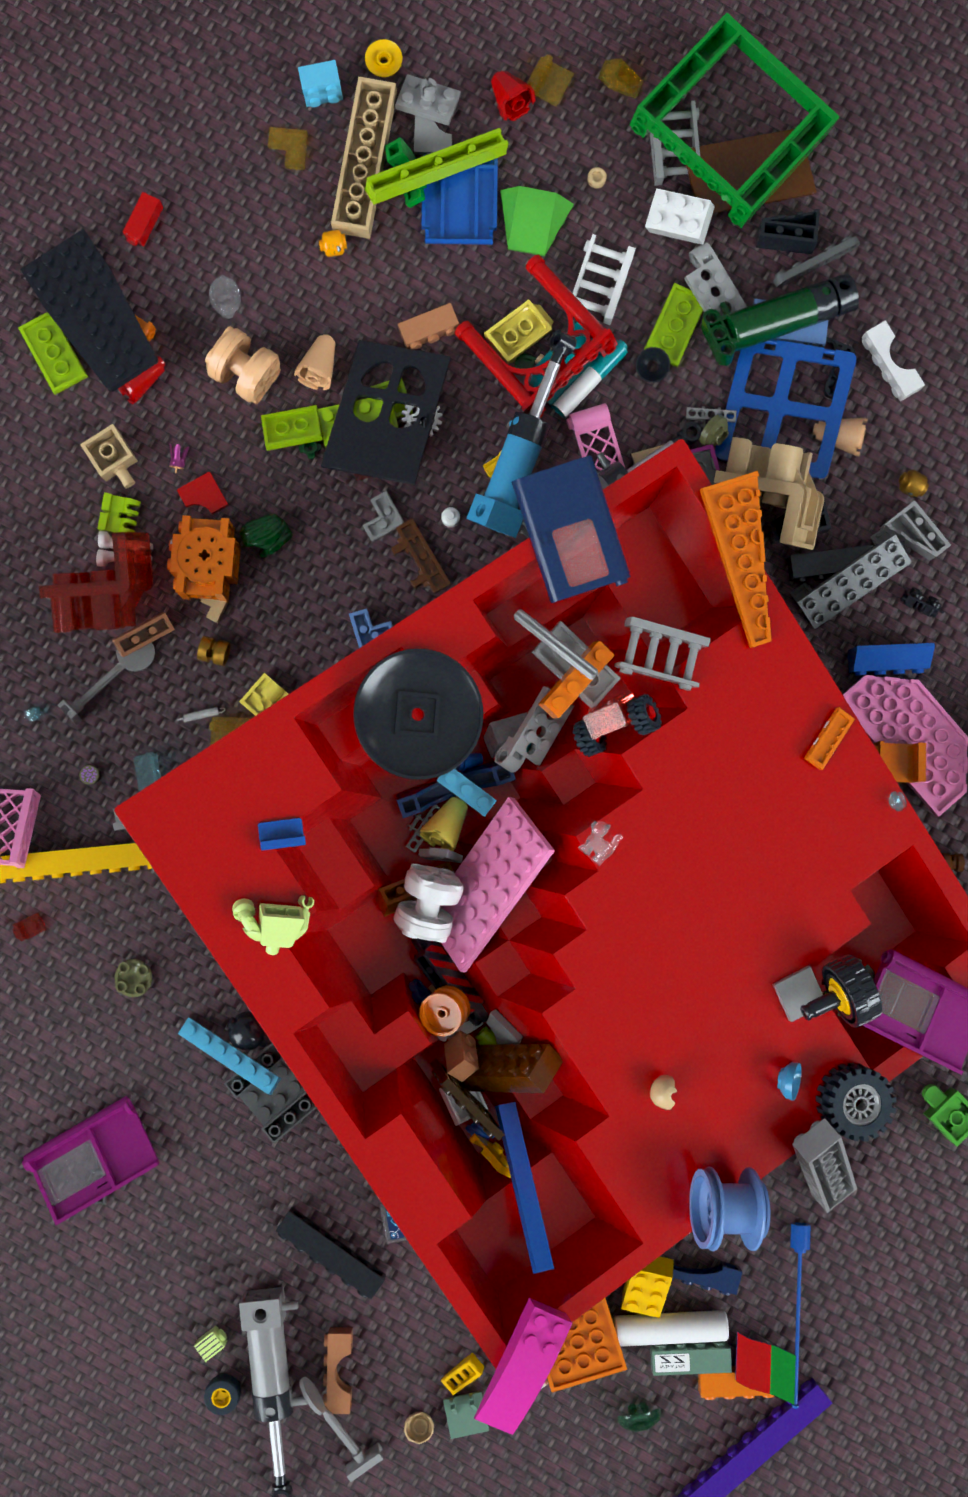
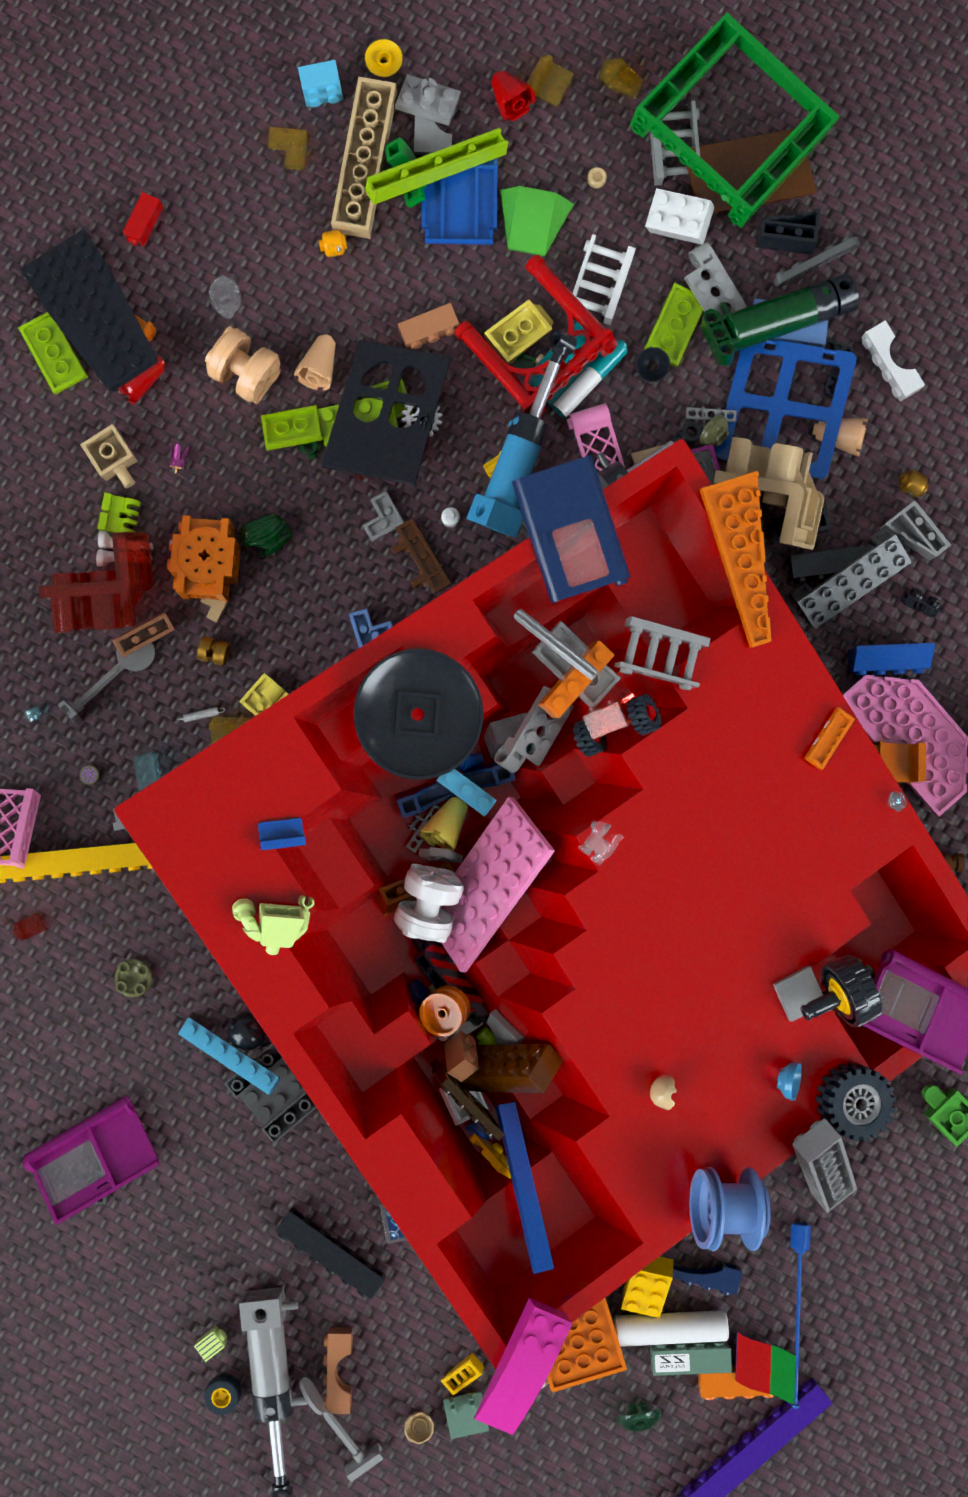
(203, 493): red tile -> none

